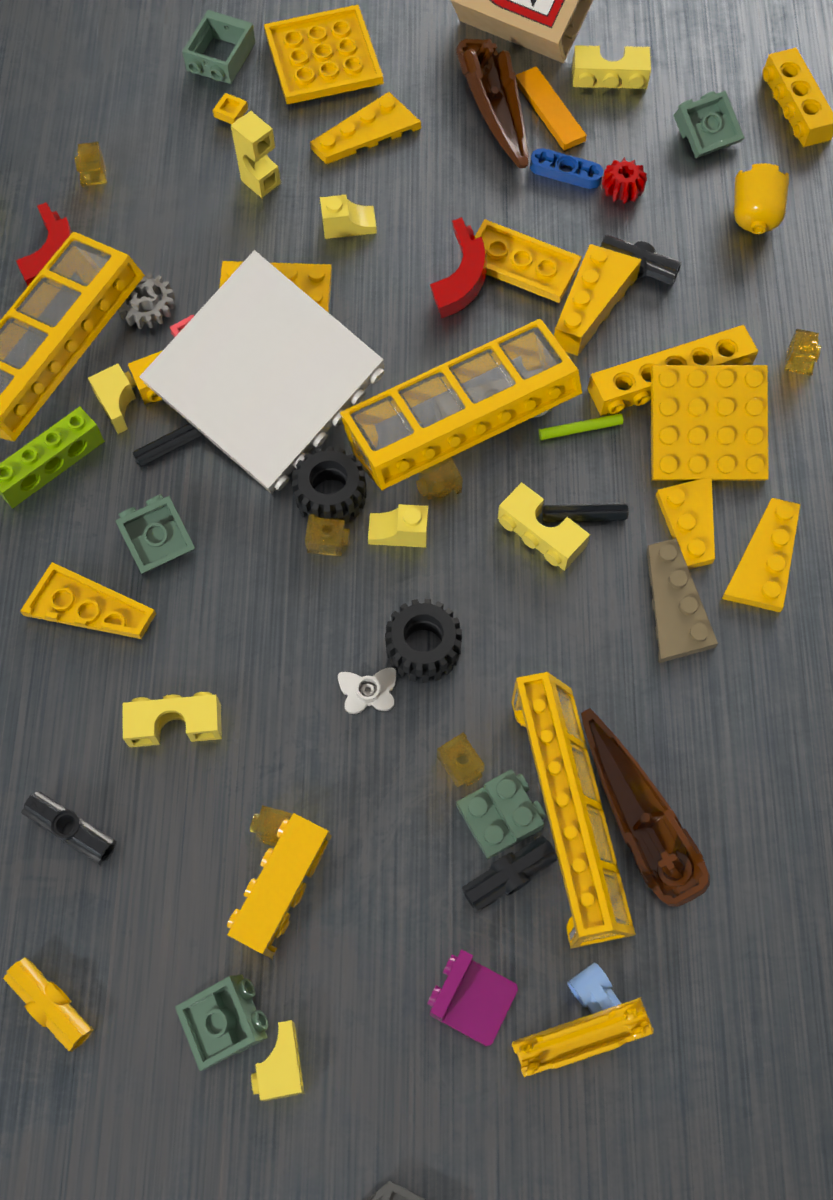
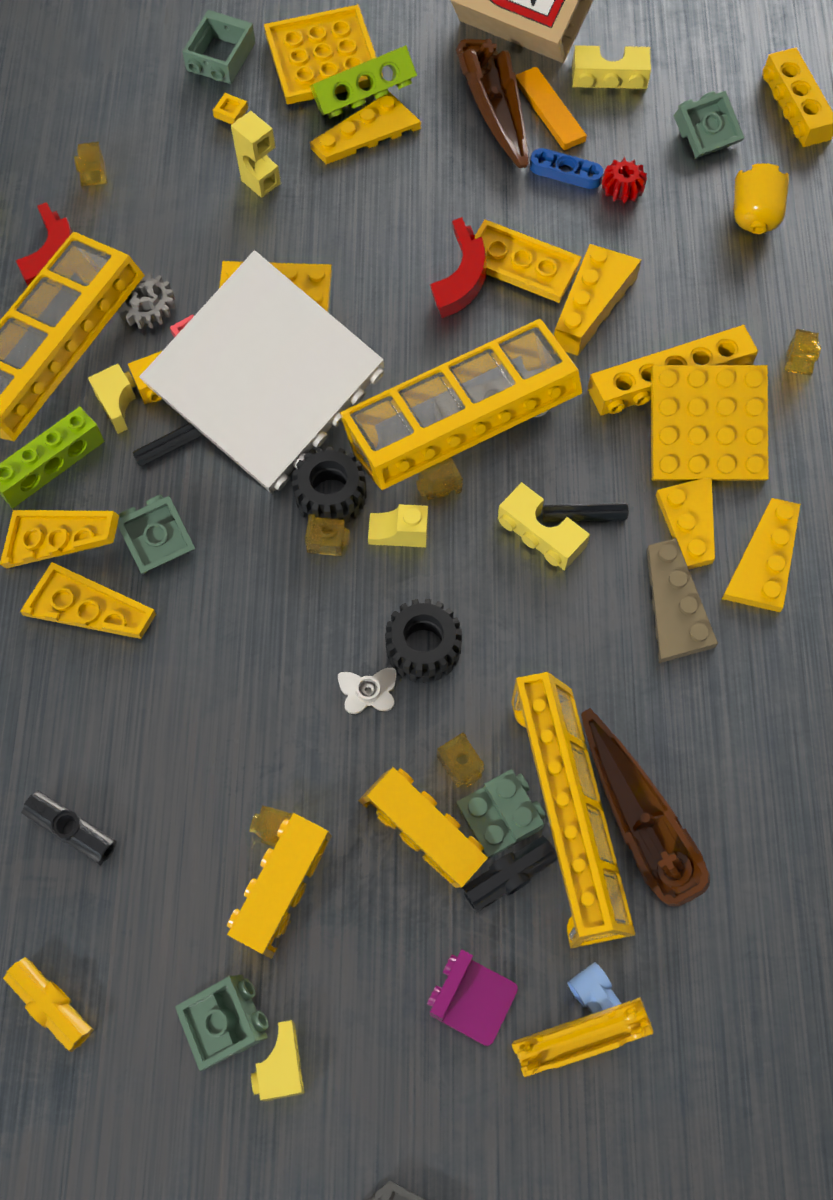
(54, 533): none -> yellow wing
(146, 718): light yellow arch -> none
(346, 218): light yellow arch -> none
(398, 60): none -> lime brick
(424, 826): none -> yellow wedge
(581, 426): lime bar -> none
(652, 263): black piece -> none

